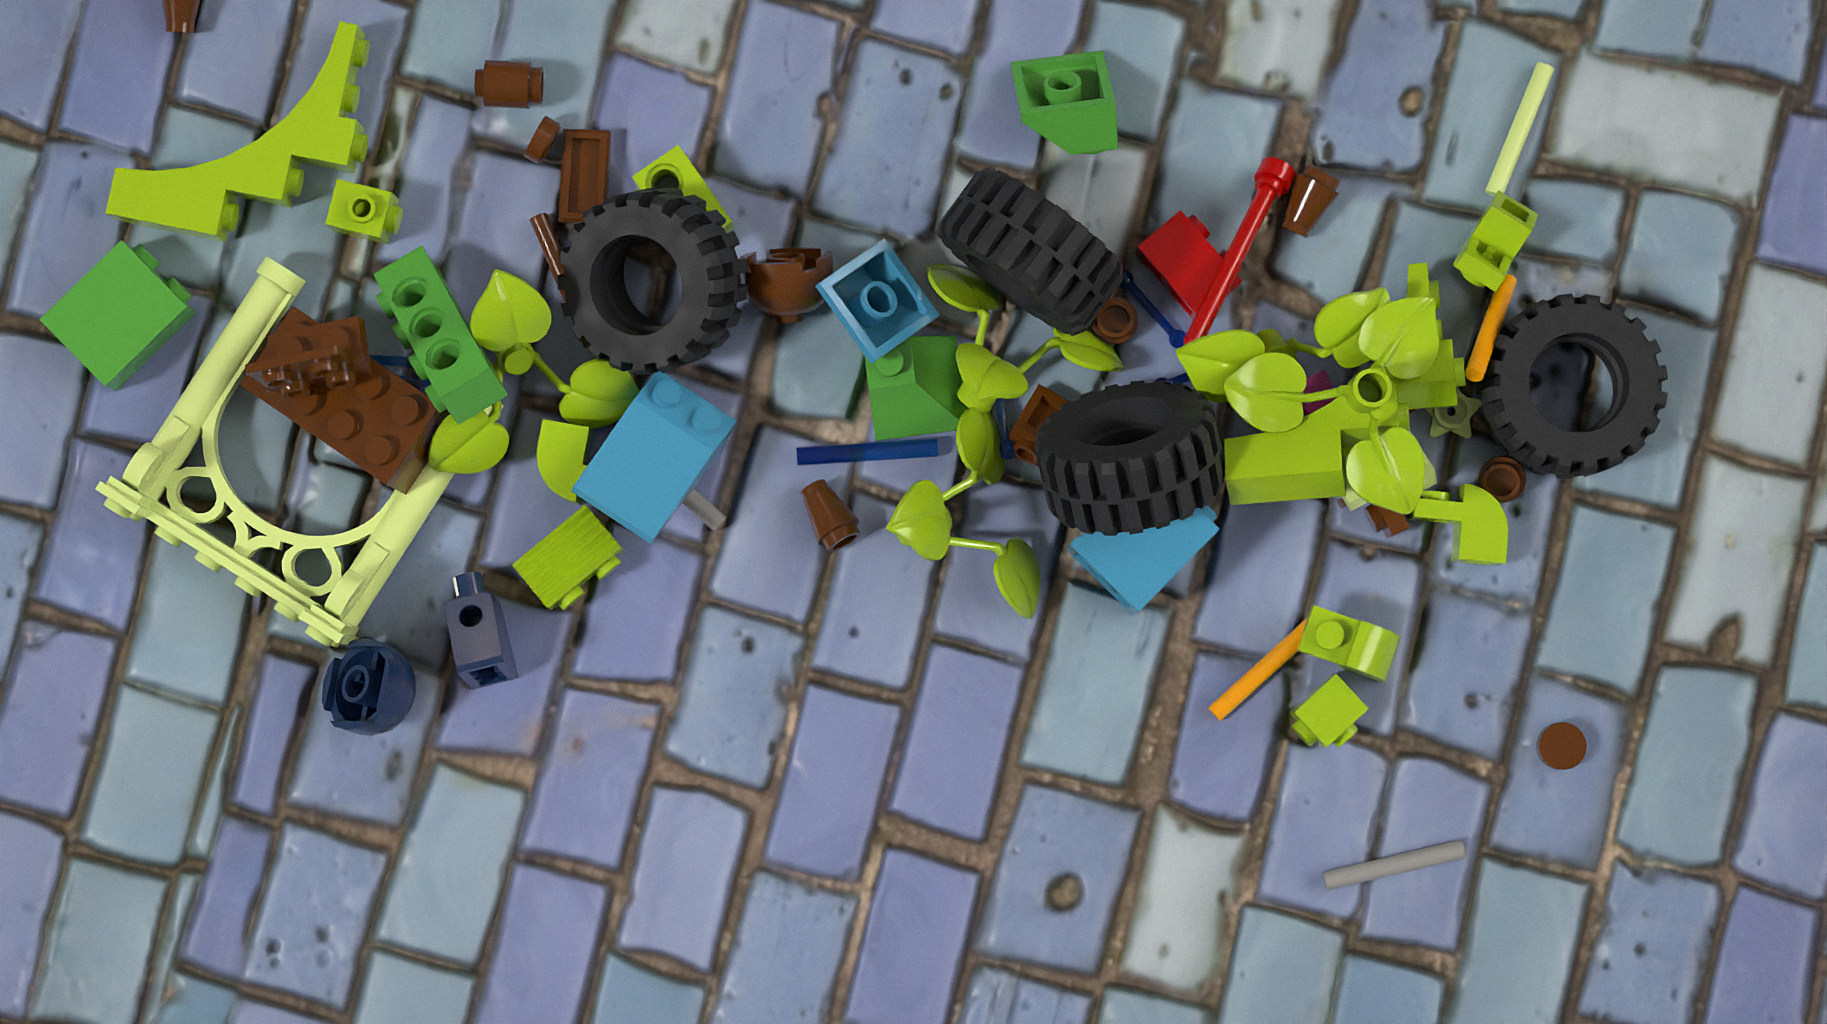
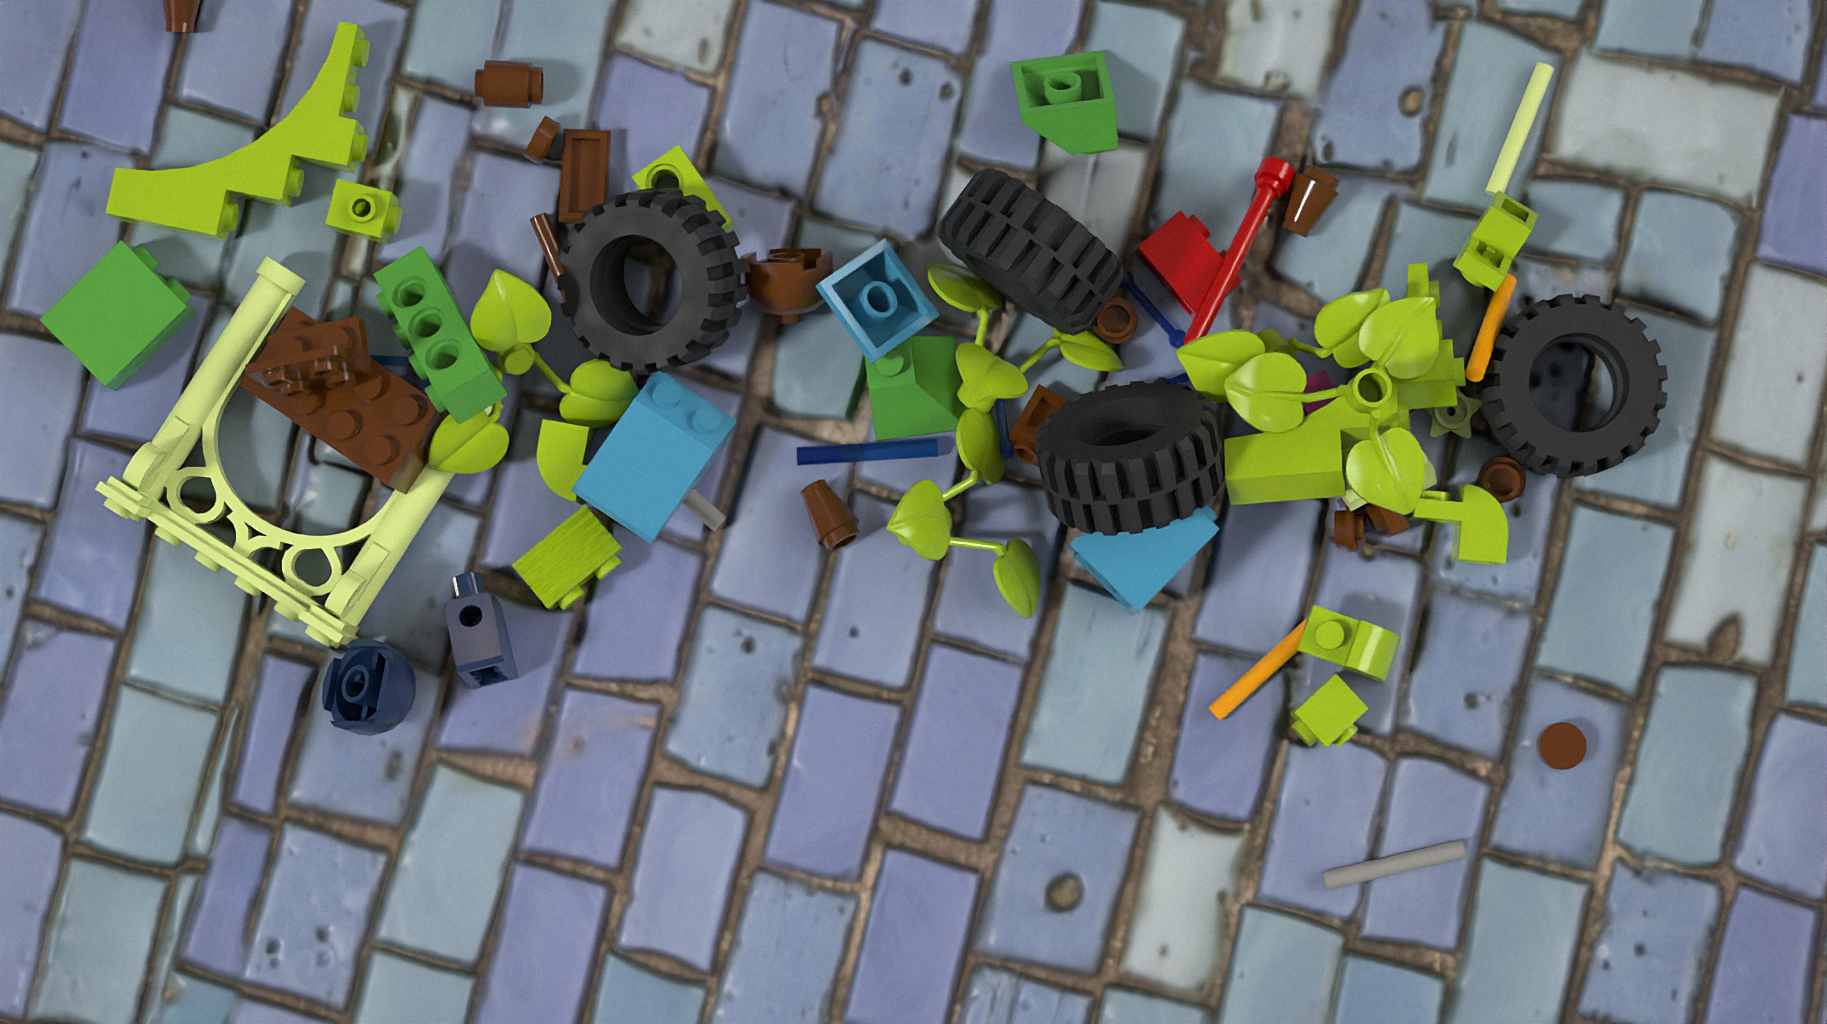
(1349, 529): none -> reddish brown plate

